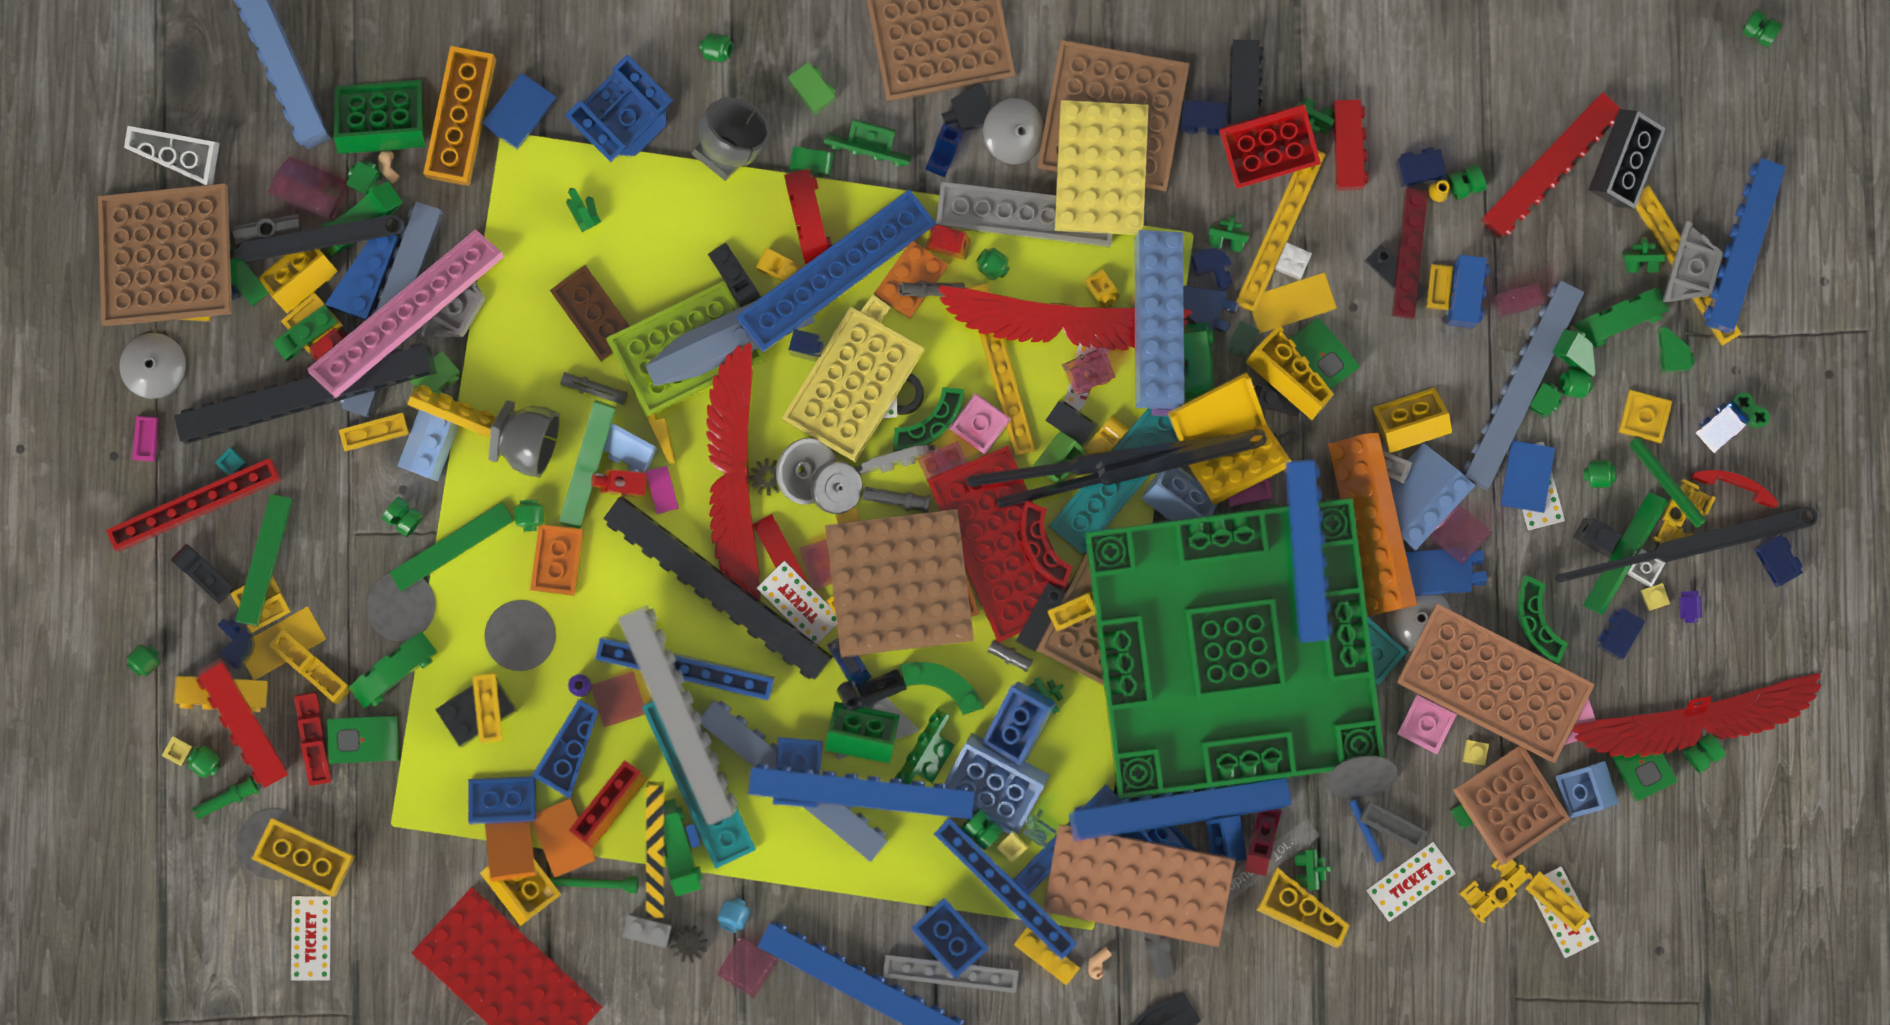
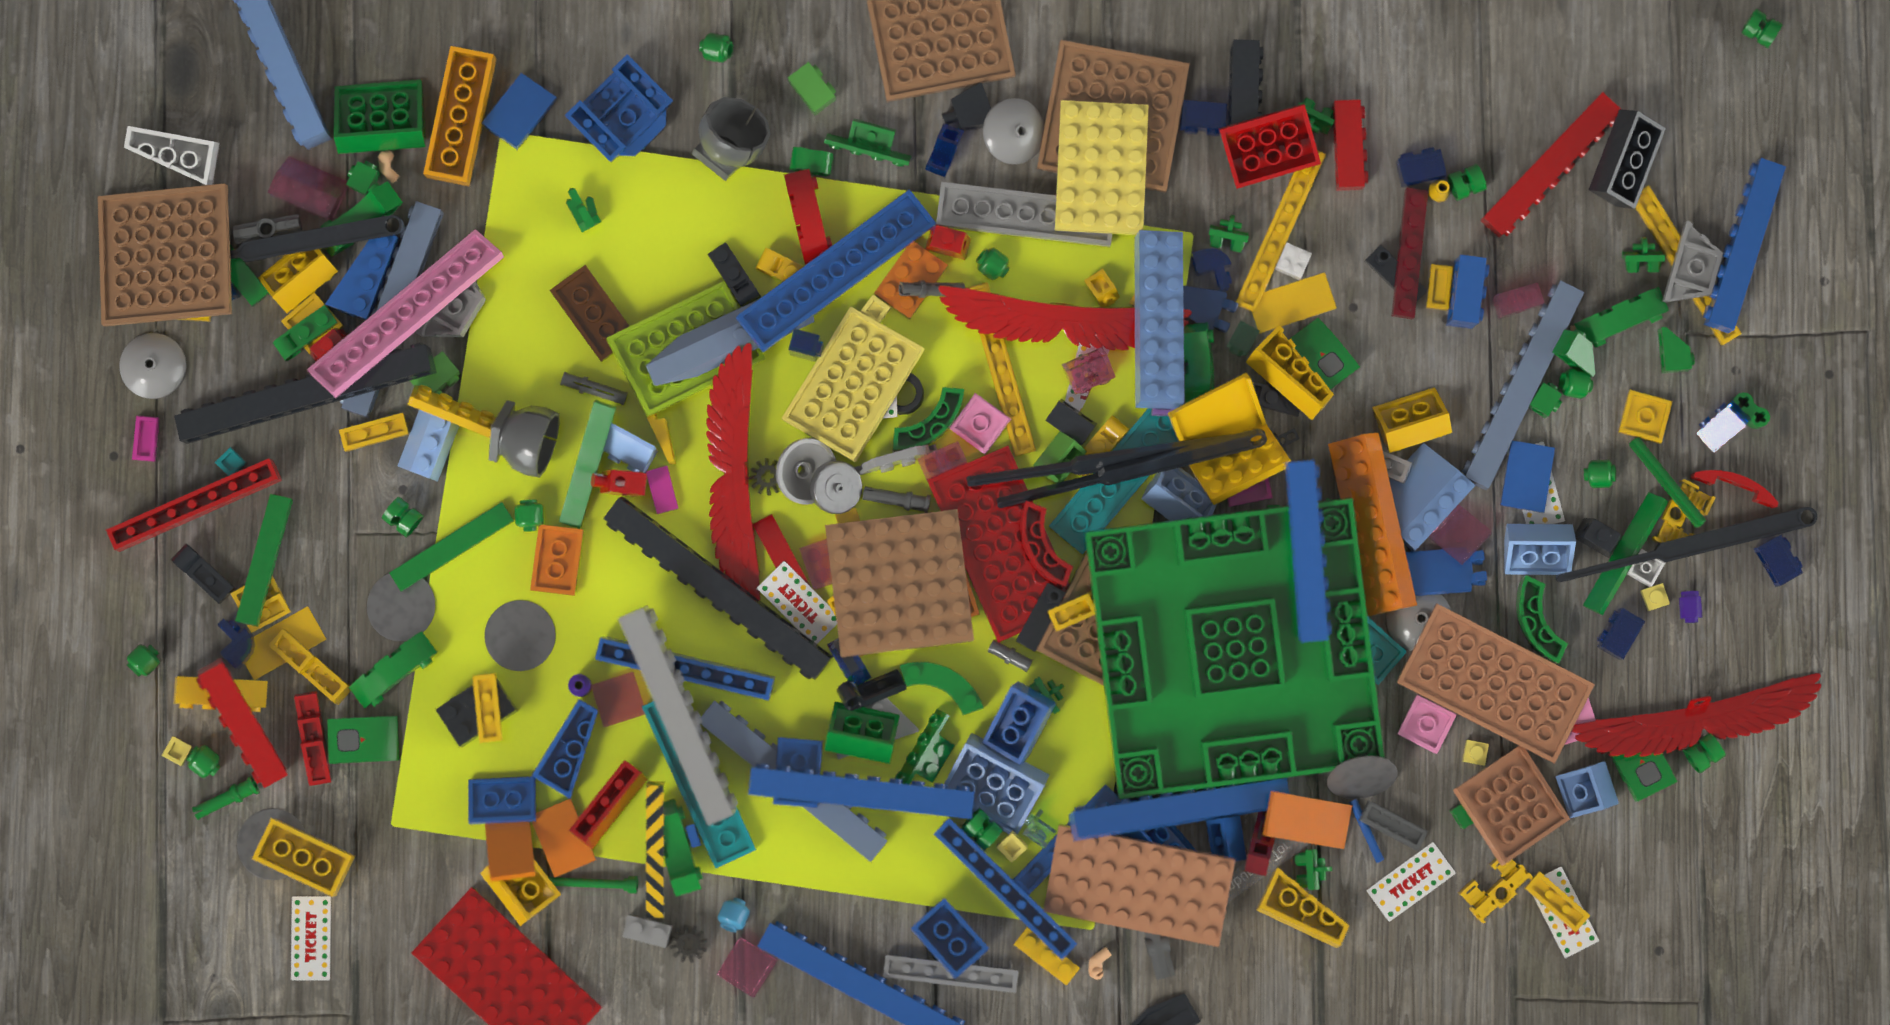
(1307, 820): none -> orange tile
(1538, 549): none -> light blue slope

